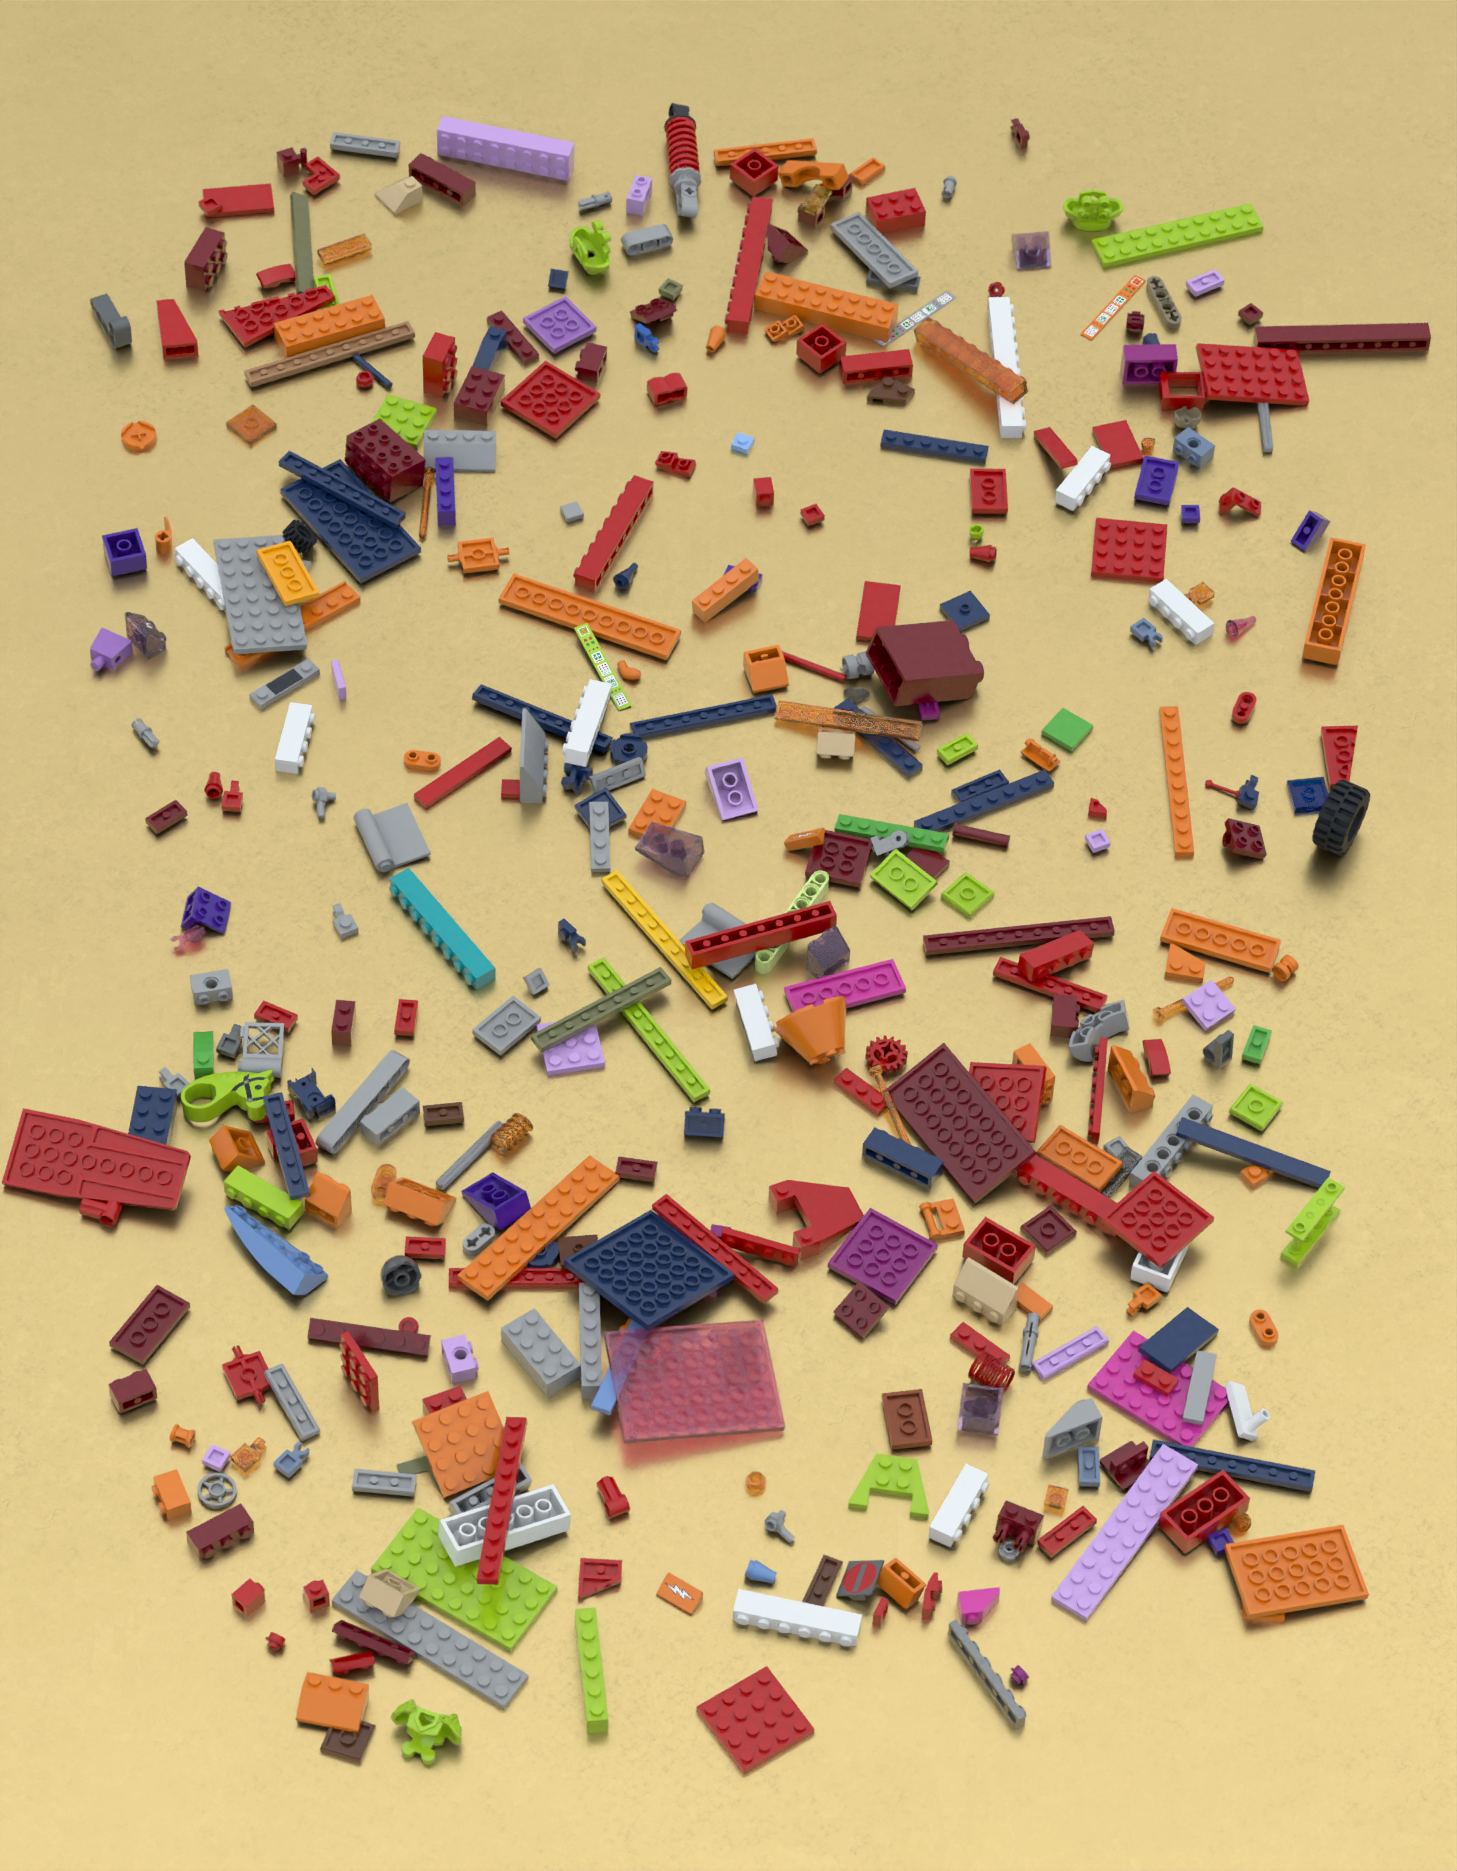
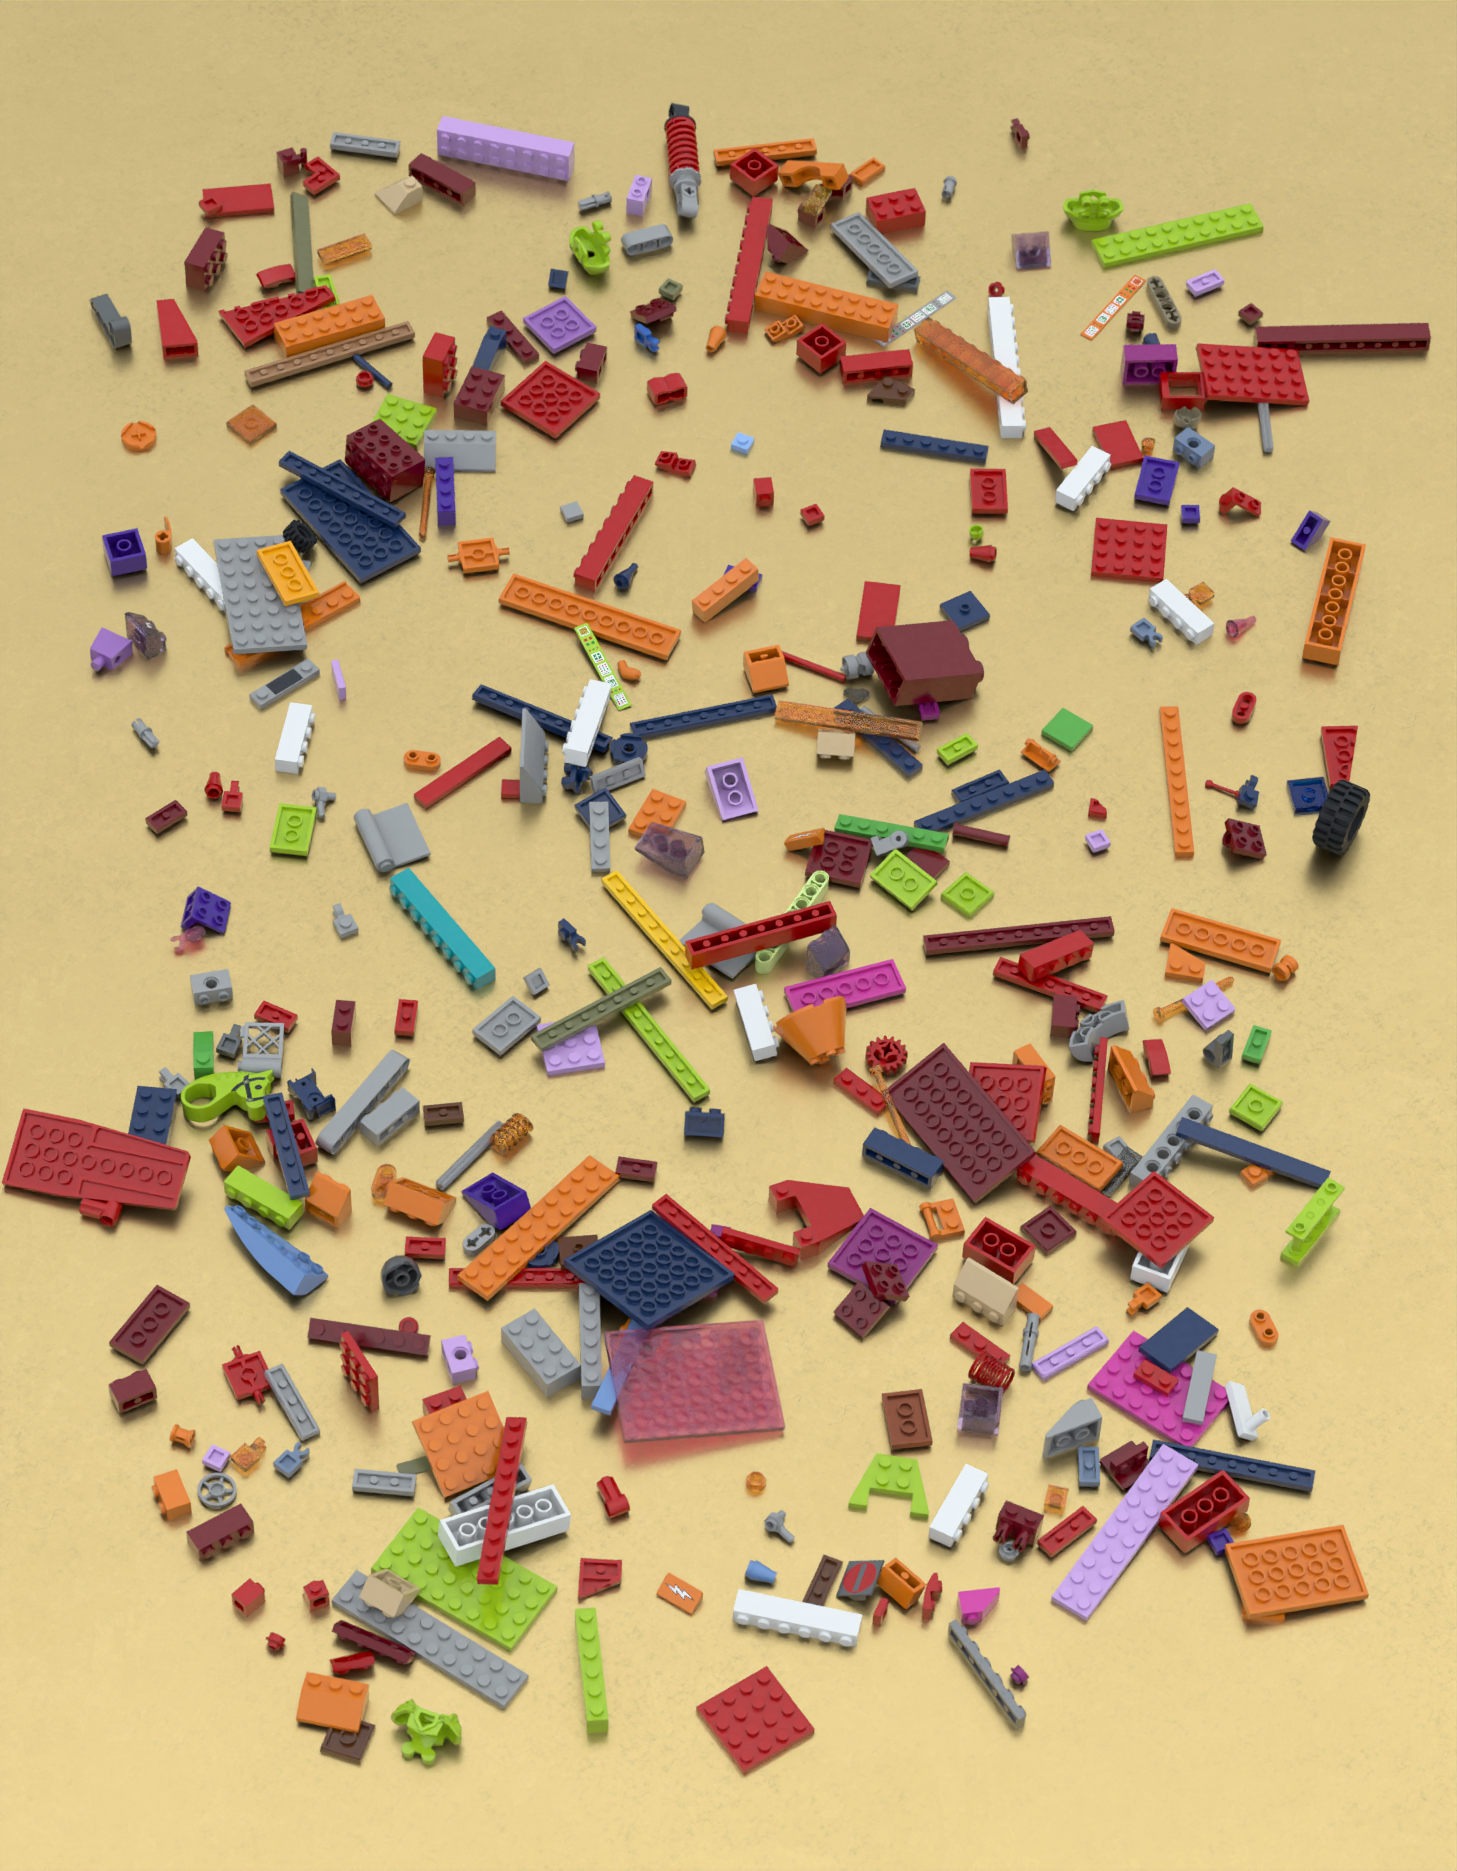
(293, 829): none -> lime plate
(885, 1281): none -> dark red plate

